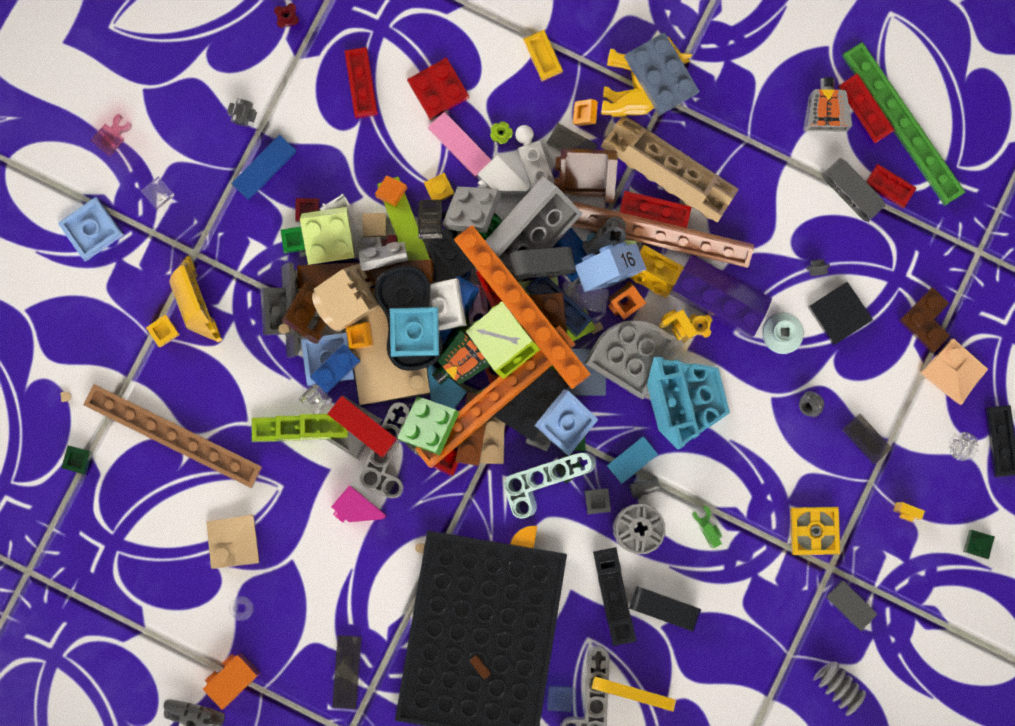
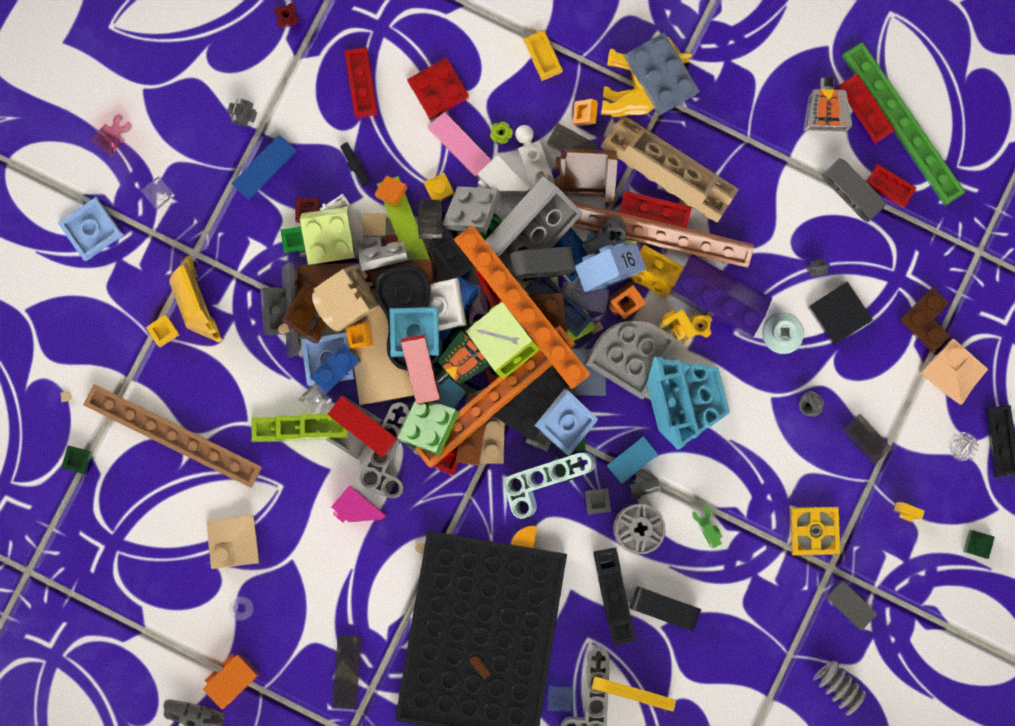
(355, 164): none -> black bar
(420, 368): none -> tile

